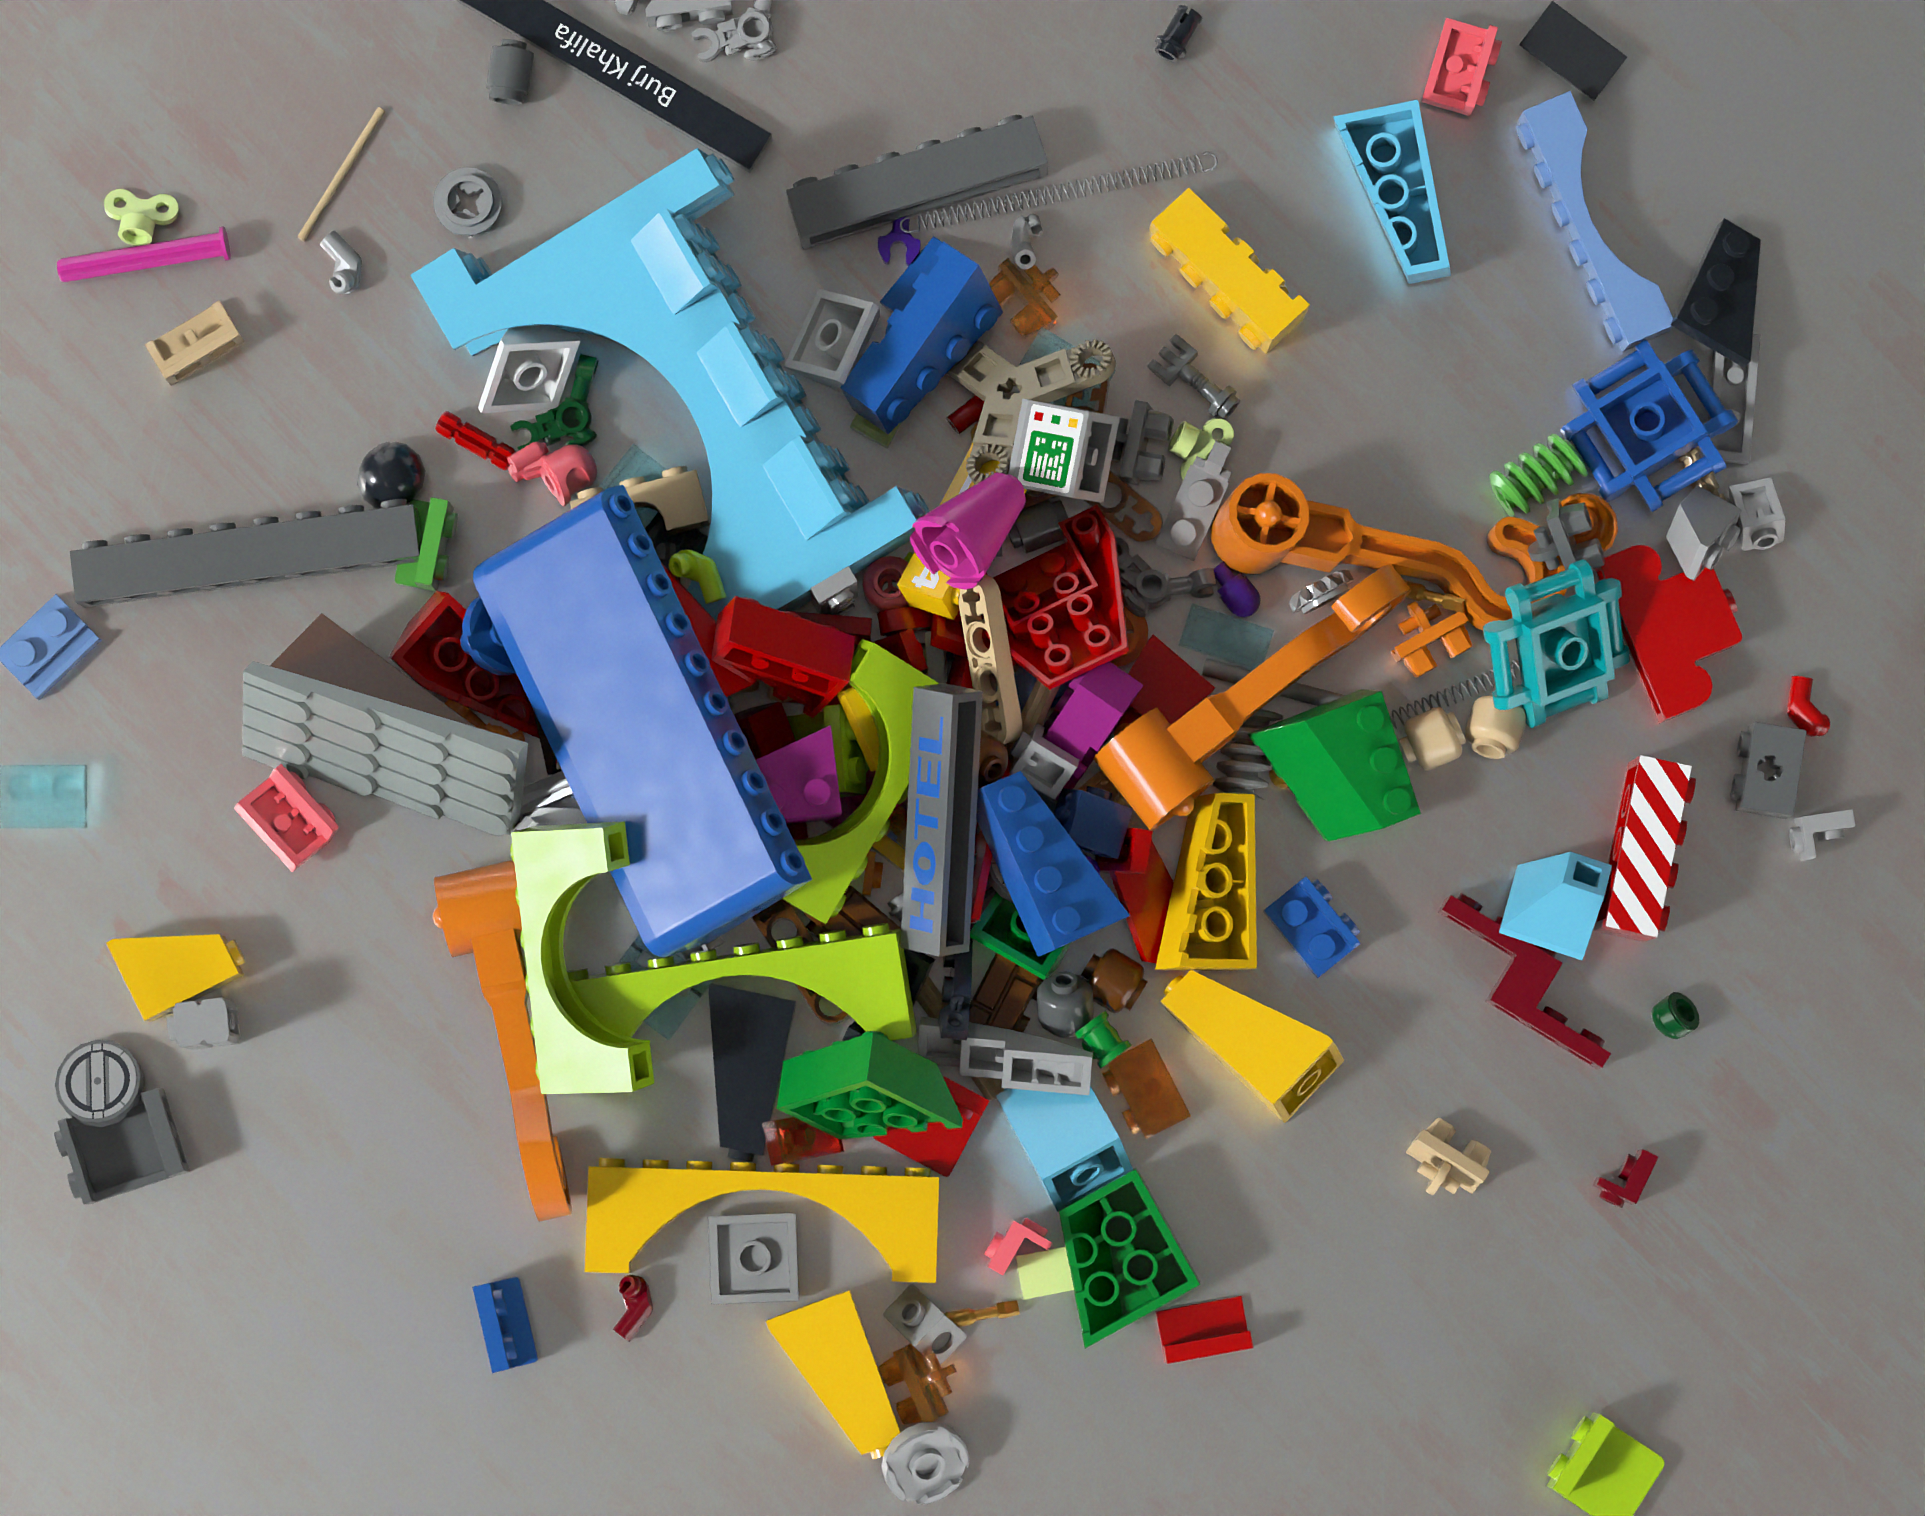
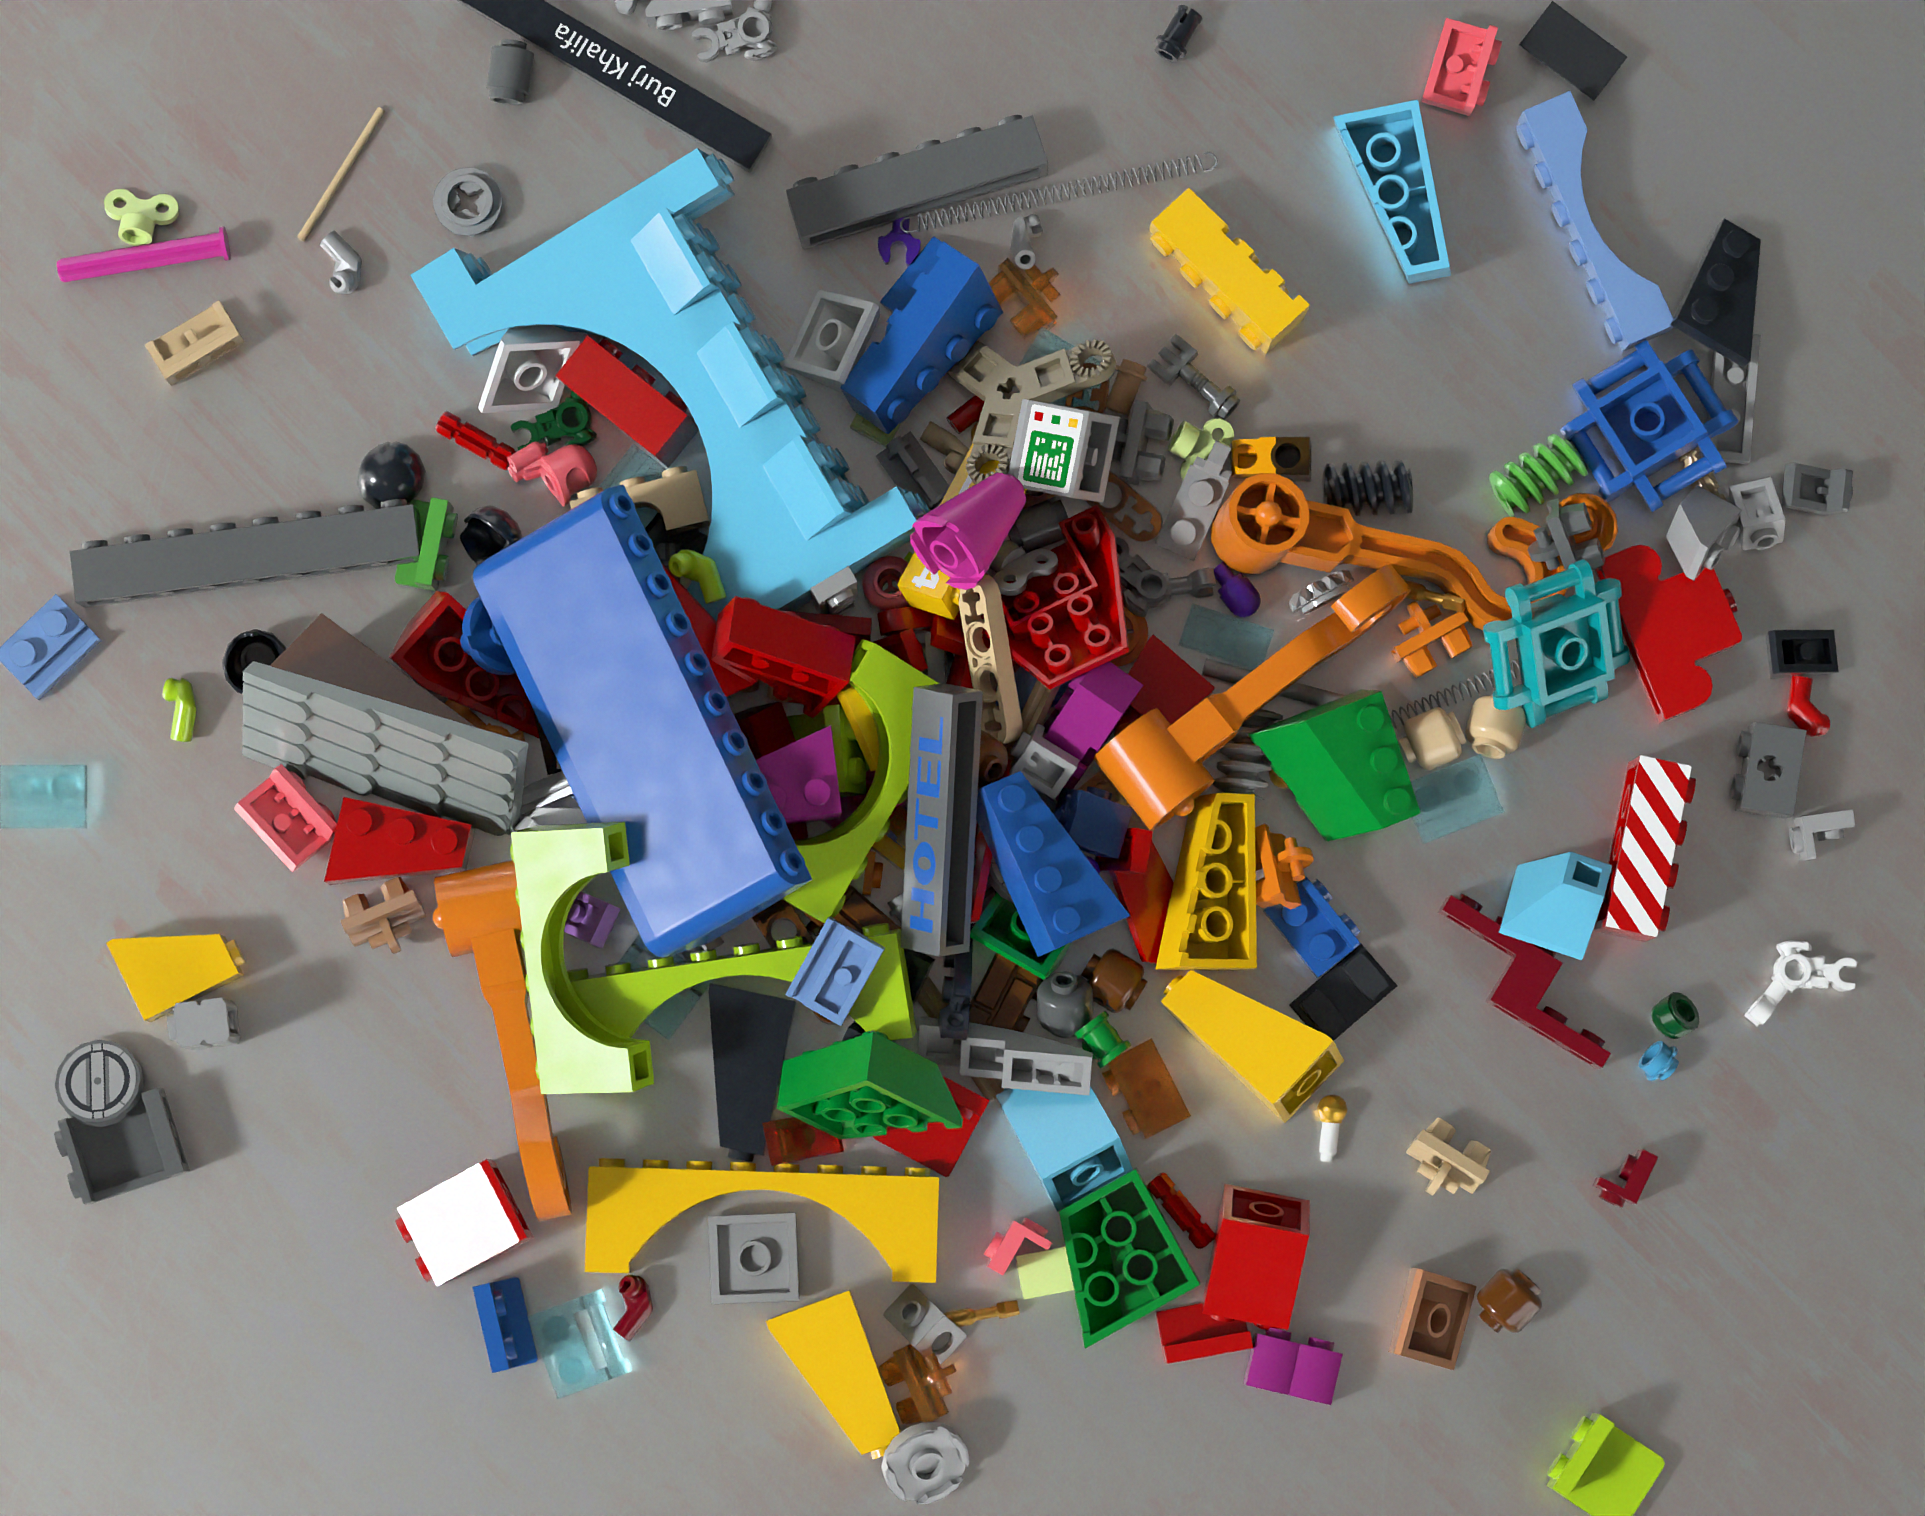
(185, 708): none -> lime arm
(246, 648): none -> black hair
(384, 921): none -> medium nougat hips
(393, 843): none -> red wedge
(463, 1223): none -> slope
(488, 532): none -> black hair
(565, 1348): none -> clear light blue plate
(591, 919): none -> medium lavender slope
(629, 399): none -> red wedge
(835, 971): none -> medium blue plate
(913, 469): none -> light grey hinge
(946, 444): none -> tan arm
(1015, 565): none -> light grey piece
(1125, 386): none -> medium nougat pin
(1181, 1210): none -> red axle
(1256, 1257): none -> red slope
(1279, 455): none -> leg
(1282, 866): none -> orange hips
(1293, 1367): none -> magenta brick
(1332, 1112): none -> piece
(1344, 993): none -> black piece
(1368, 487): none -> black piece
(1432, 1318): none -> nougat slope
(1454, 799): none -> clear light blue plate
(1509, 1300): none -> reddish brown head
(1659, 1061): none -> dark azure plate
(1795, 972): none -> white piece
(1801, 652): none -> black slope
(1817, 489): none -> dark grey bracket

